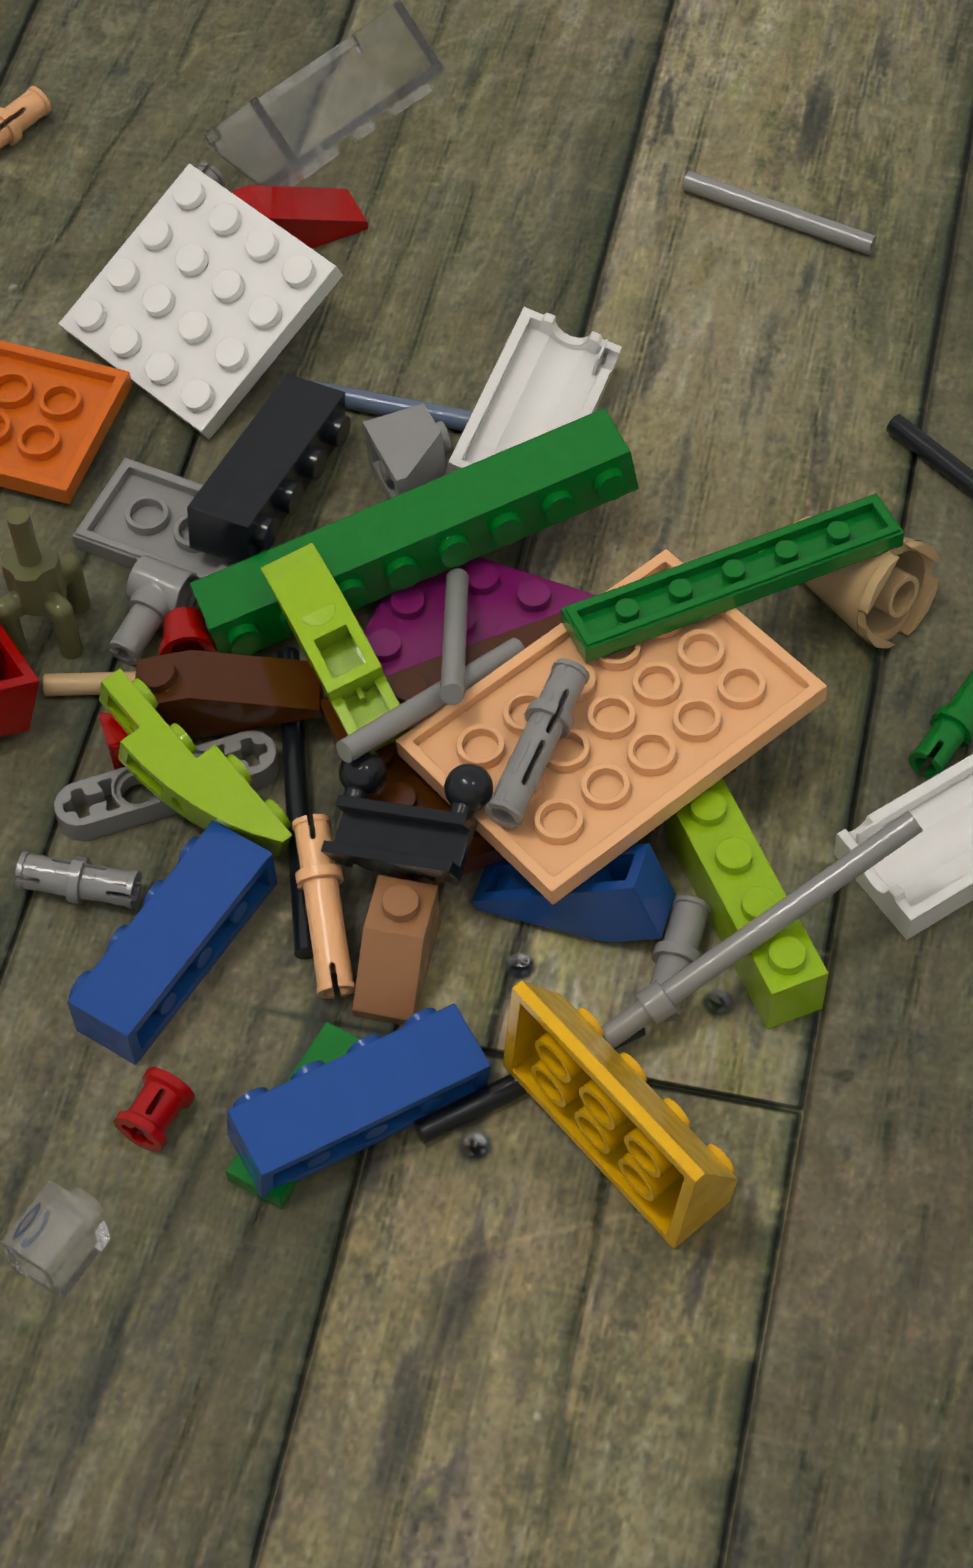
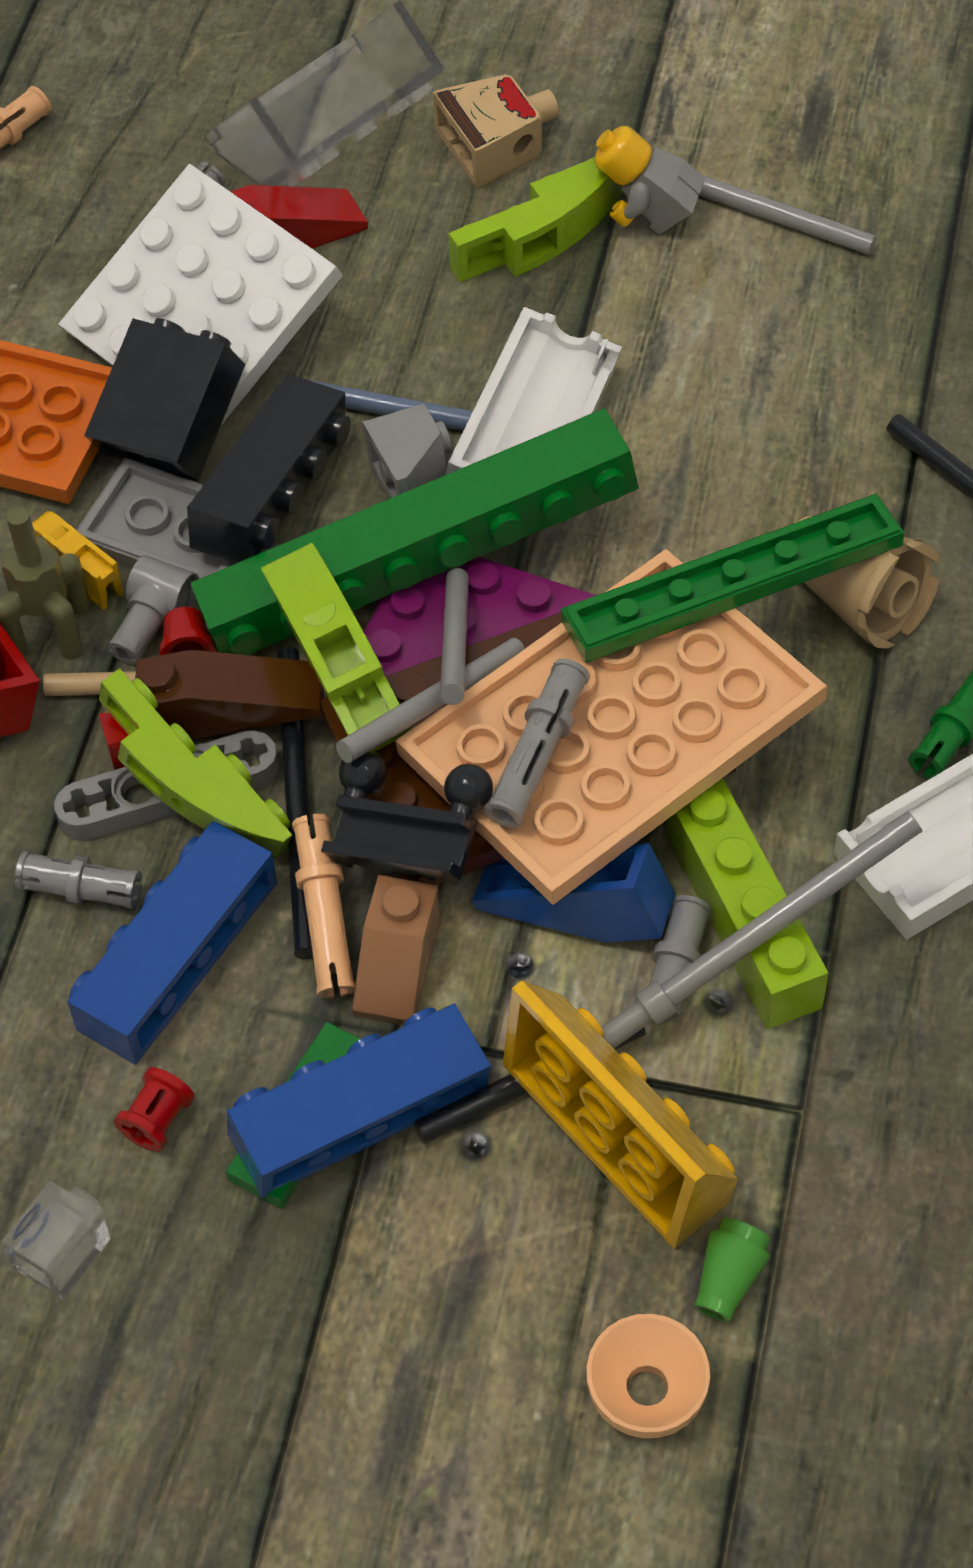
(97, 566): none -> yellow piece
(166, 397): none -> black brick
(492, 125): none -> tan torso
(529, 234): none -> lime slope
(653, 179): none -> light grey piece
(654, 1346): none -> light nougat piece
(730, 1267): none -> bright green cone

